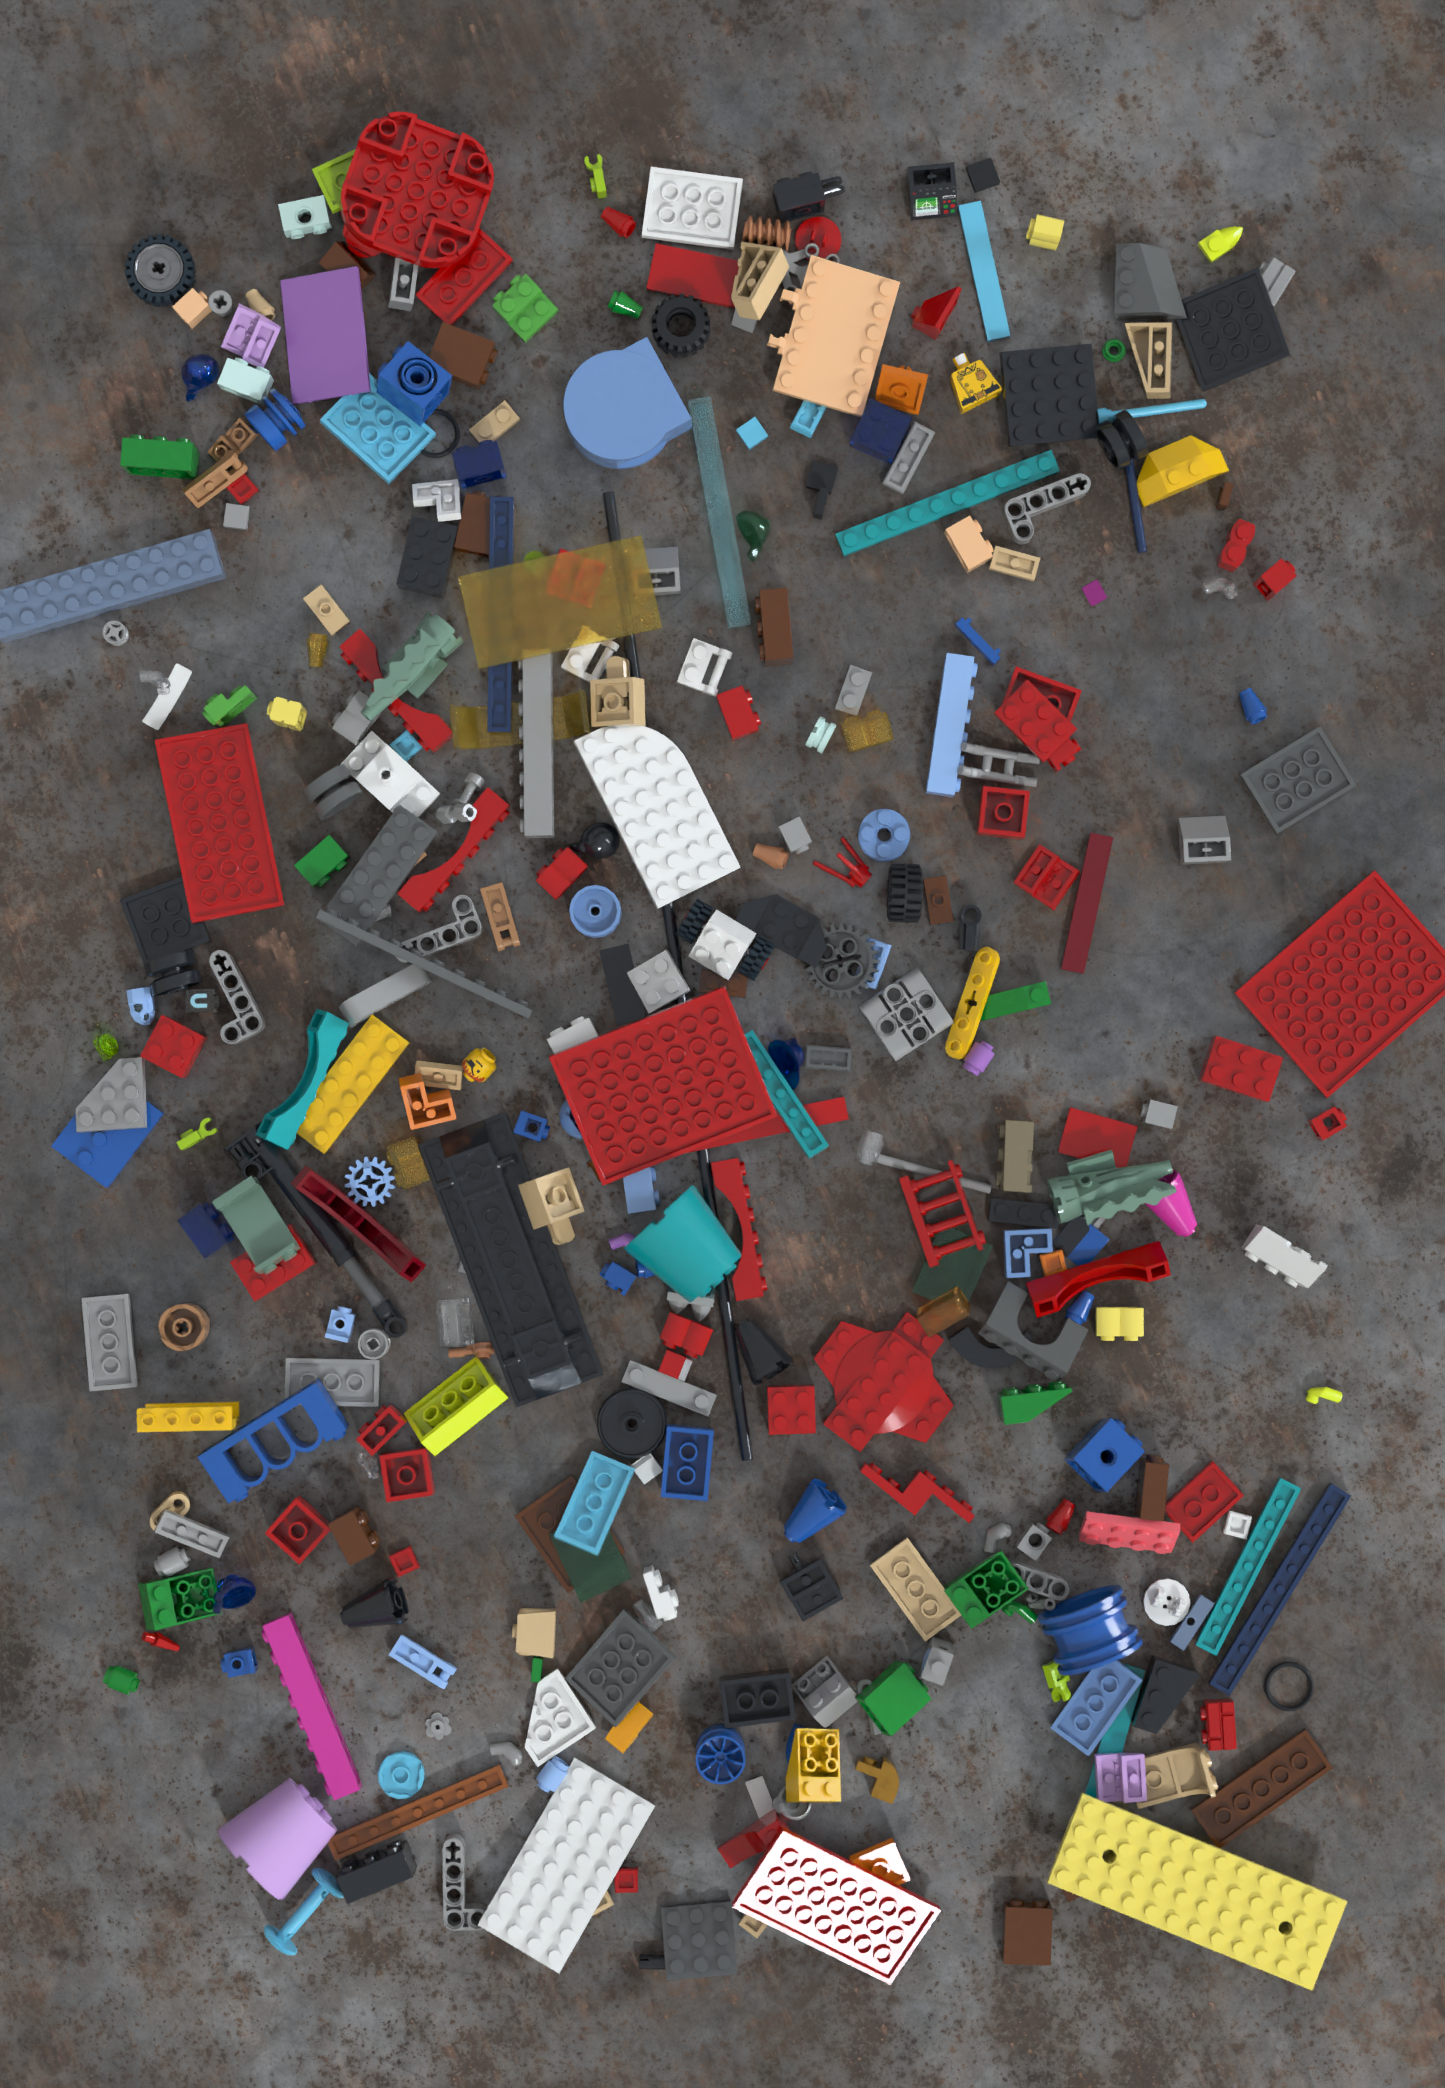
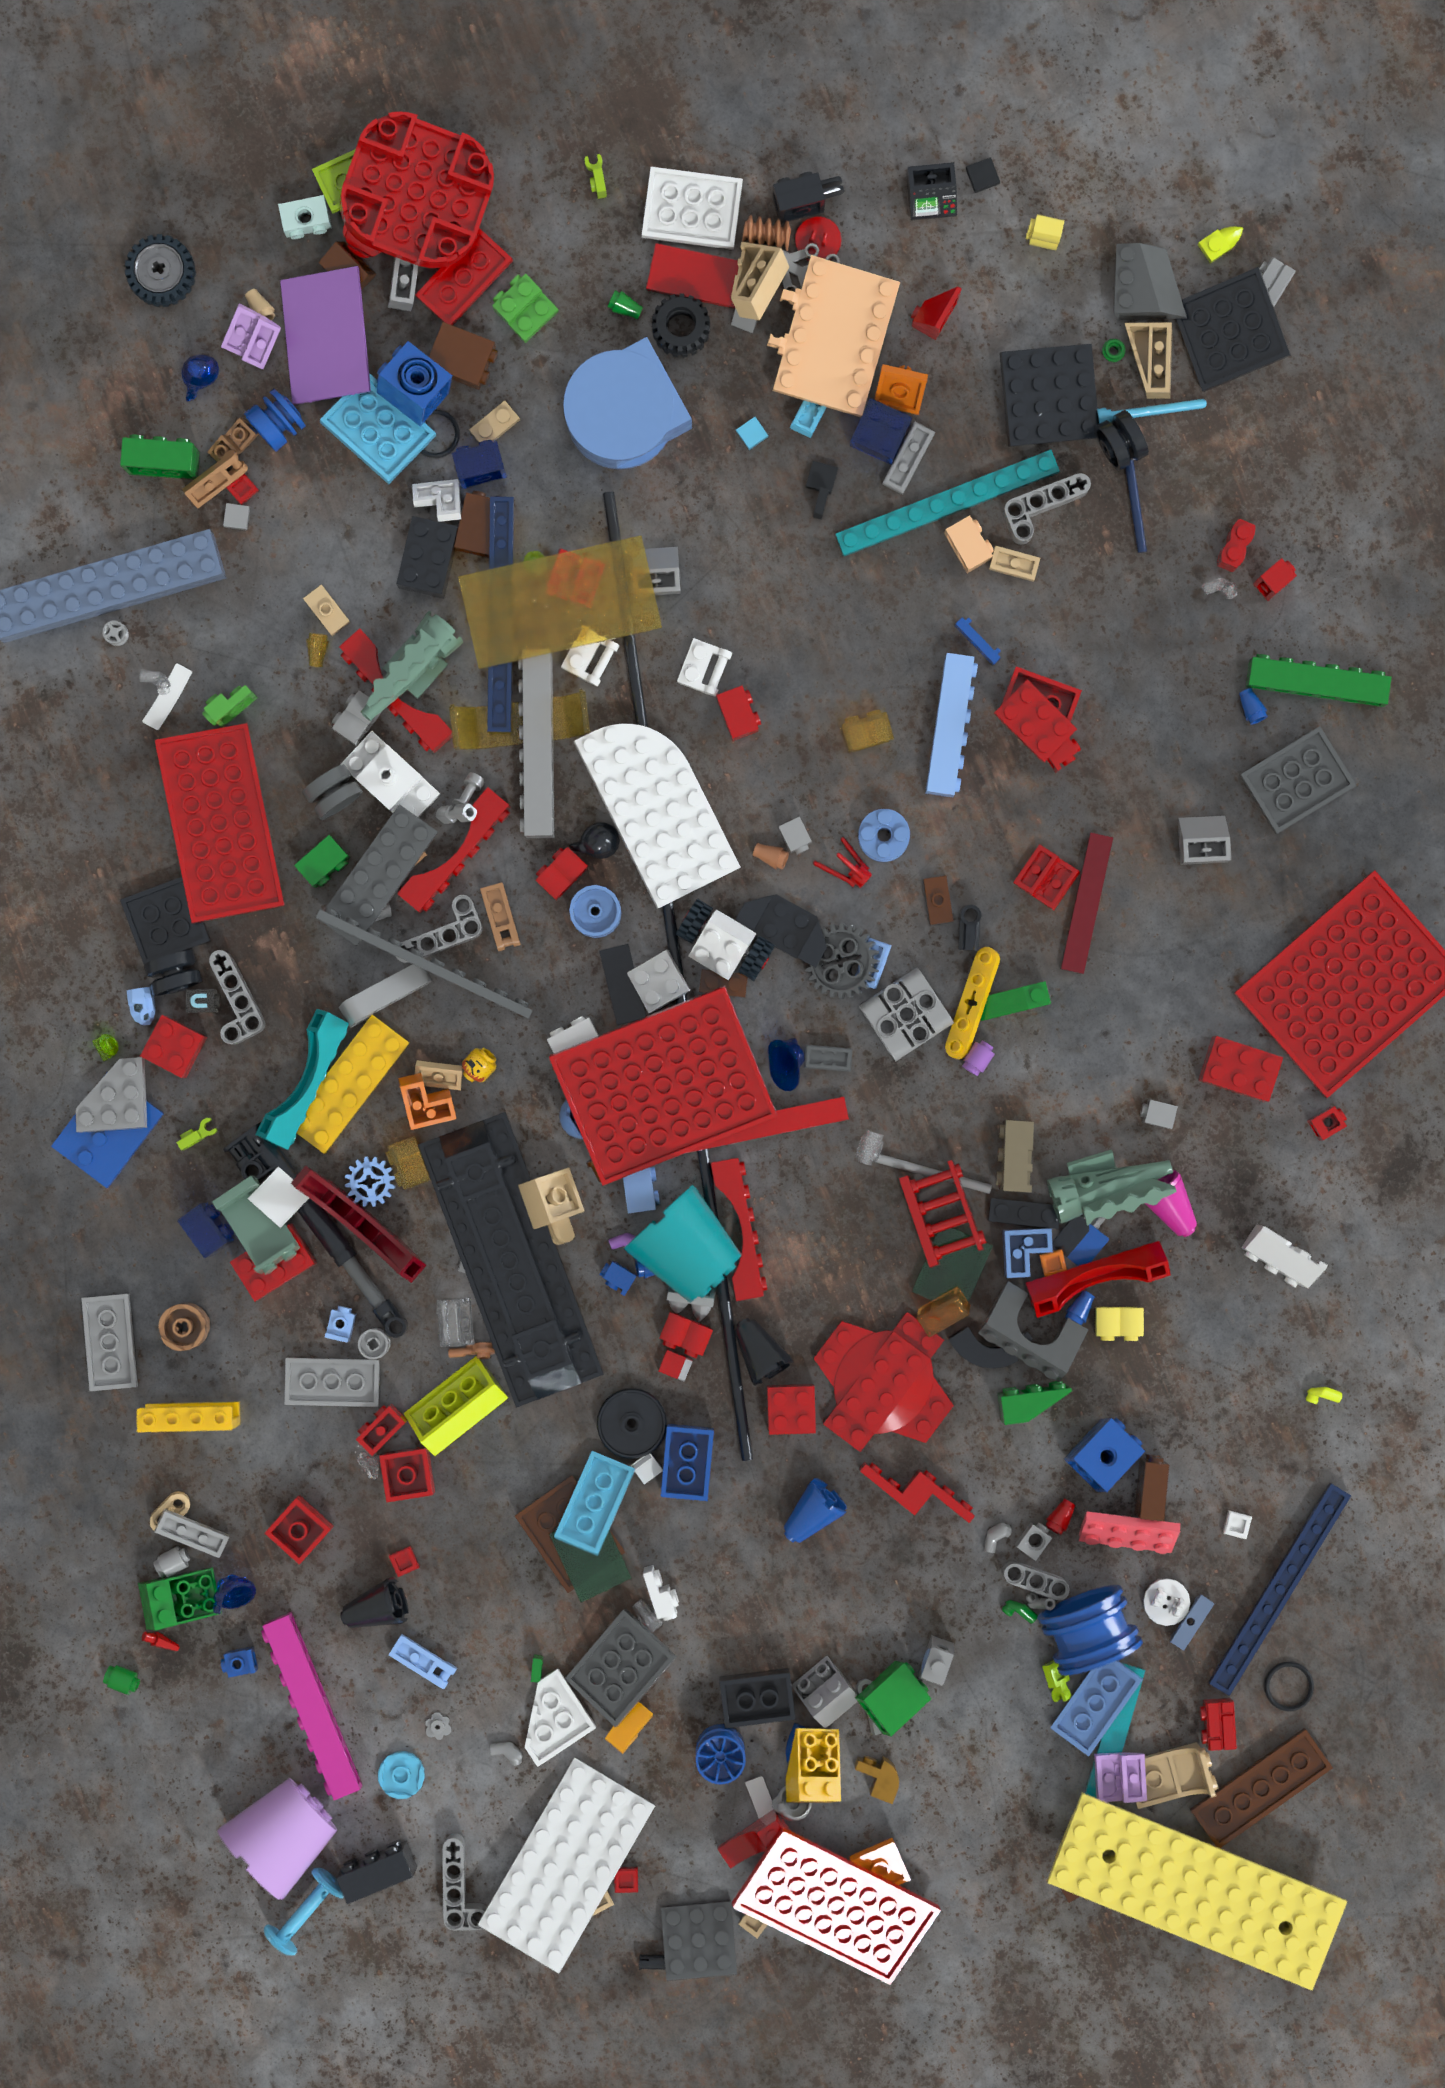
(192, 307): light nougat brick -> none
(217, 298): light grey bush -> none
(225, 1471): blue fence -> none
(245, 381): light aqua brick -> none
(278, 1197): none -> white sticker
(287, 713): light yellow brick -> none
(354, 1535): reddish brown brick -> none
(406, 745): medium azure tile -> none
(418, 1811): dark orange plate -> none
(525, 1120): blue brick -> none
(535, 1632): tan torso -> none
(552, 1774): light blue brick -> none
(618, 698): tan brick -> none
(619, 222): red cone -> none
(669, 1388): light grey plate -> none
(719, 512): clear light blue plate -> none
(755, 531): clear green hat -> none
(774, 627): reddish brown brick -> none
(786, 1101): teal plate -> none
(810, 1587): black plate -> none
(820, 735): light aqua wheel -> none
(853, 691): light grey plate -> none
(904, 893): black tyre -> none
(915, 1589): tan plate -> none
(972, 383): yellow torso -> none
(984, 271): medium azure tile -> none
(985, 1588): green slope -> none
(1003, 812): red brick -> none
(1009, 756): light grey piece -> none
(1027, 1932): reddish brown brick -> none
(1092, 1134): red tile -> none
(1094, 593): magenta sticker -> none
(1161, 1692): black wedge -> none
(1178, 468): yellow wedge -> none
(1202, 1501): red tile -> none
(1224, 496): reddish brown tile -> none
(1247, 1566): teal plate -> none
(1318, 681): none -> green brick

